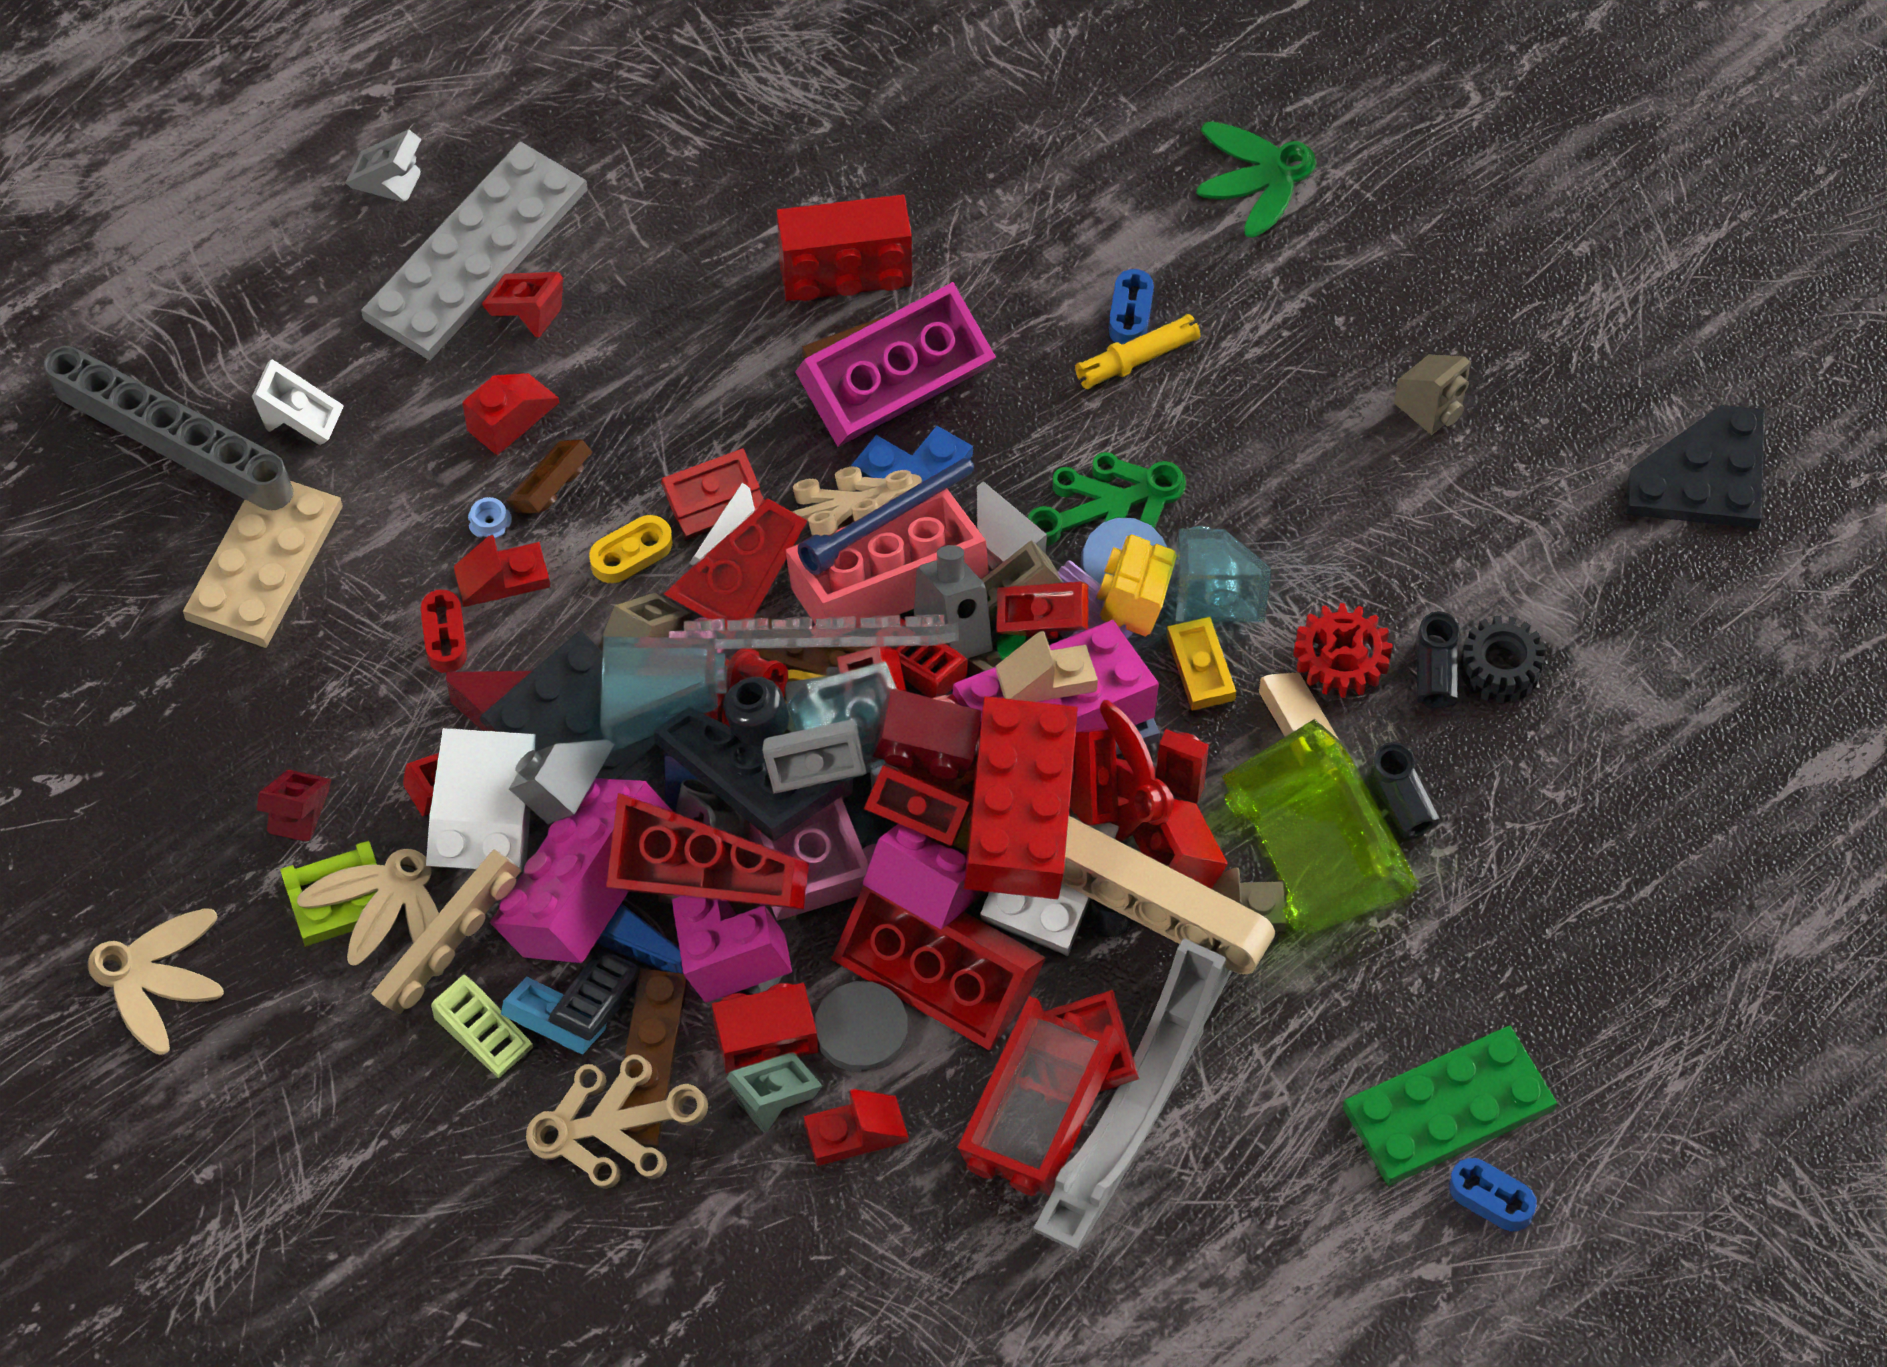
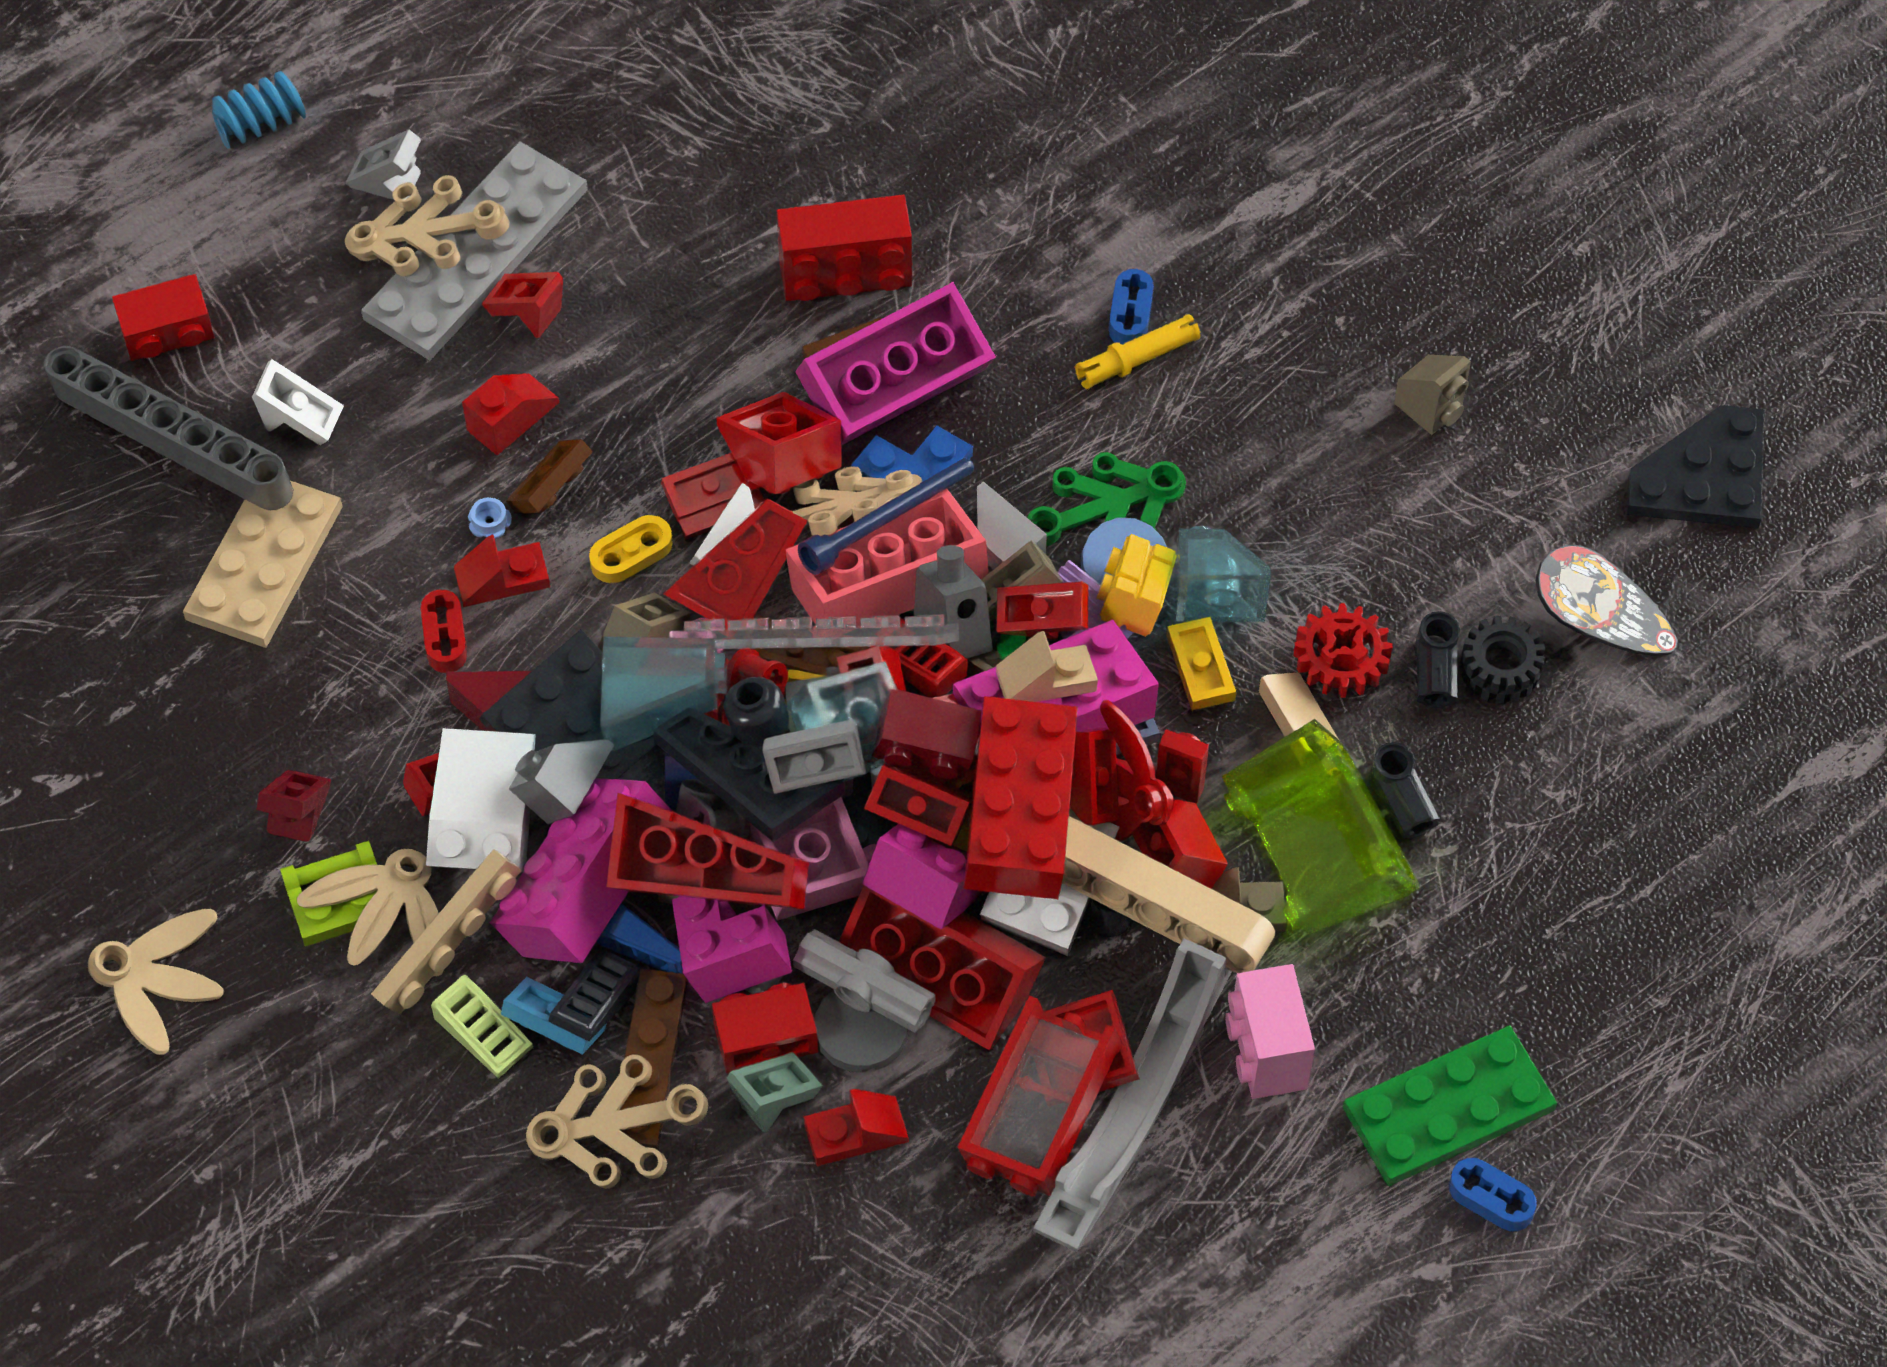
(163, 317): none -> red brick
(256, 108): none -> dark azure piece
(373, 238): none -> tan plant
(782, 441): none -> red slope
(864, 980): none -> light grey piece
(1270, 1032): none -> bright pink brick
(1271, 172): green plant -> none
(1602, 602): none -> shield

